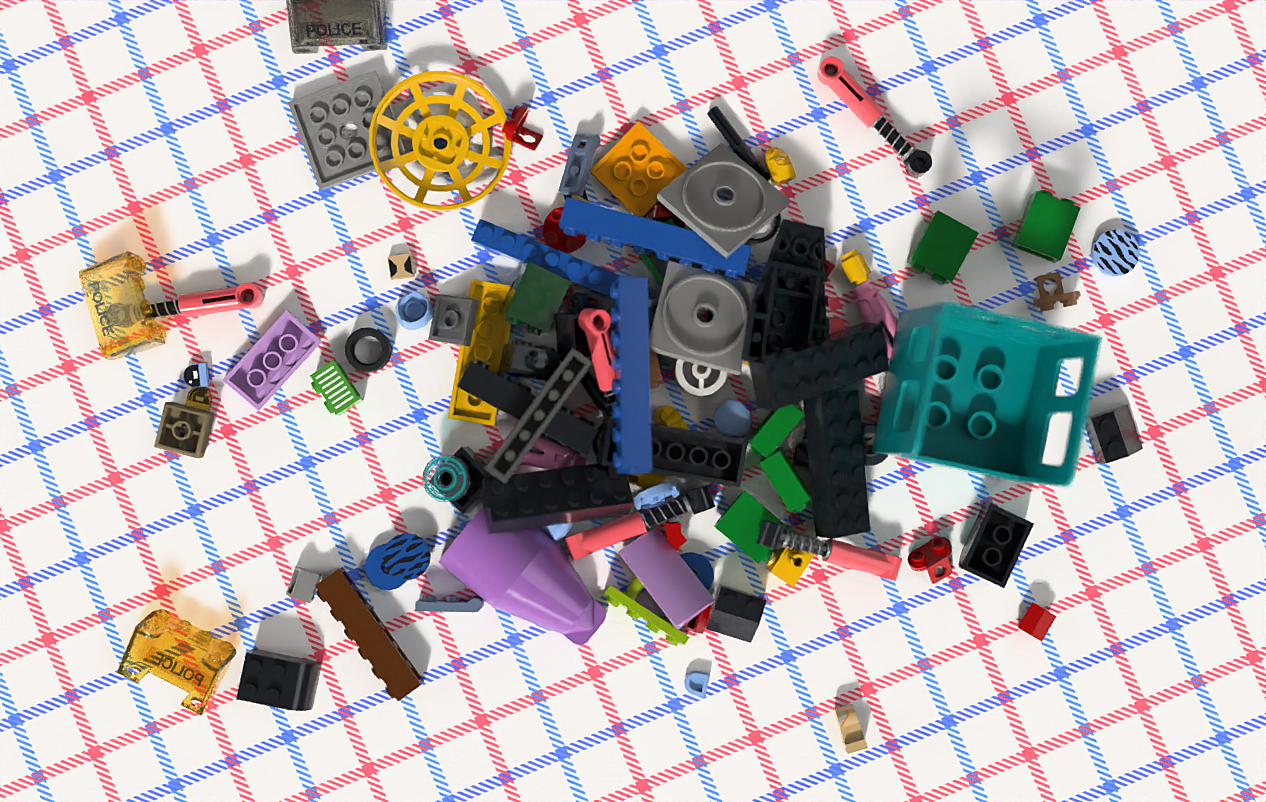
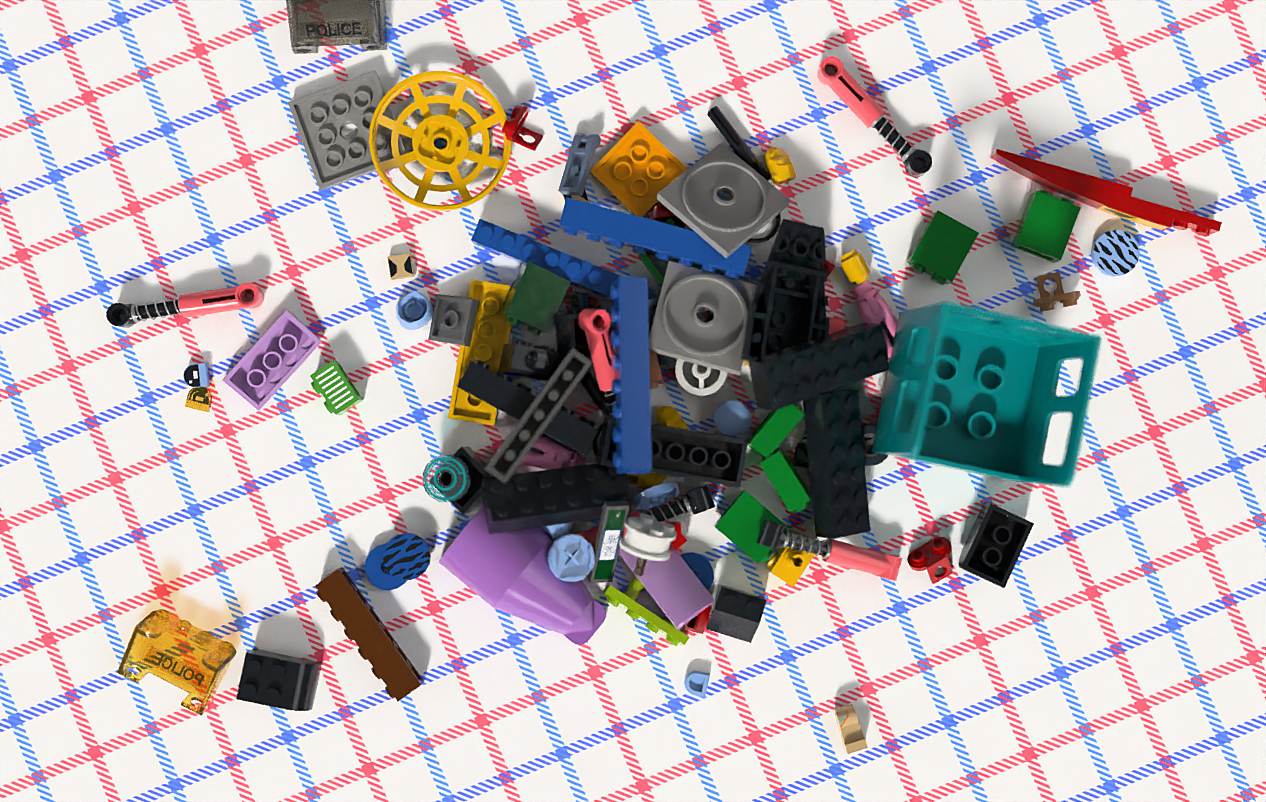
(119, 306): clear yellow windscreen -> none
(172, 438): dark tan brick -> none
(303, 584): light grey piece -> none
(350, 349): black tyre -> none
(450, 604): sand blue plate -> none
(556, 238): red dish -> none
(571, 557): none -> light blue tile
(607, 541): none -> tile
(647, 540): none -> white wheel
(1037, 622): red piece -> none
(1105, 195): none -> red slope
(1113, 435): black slope -> none

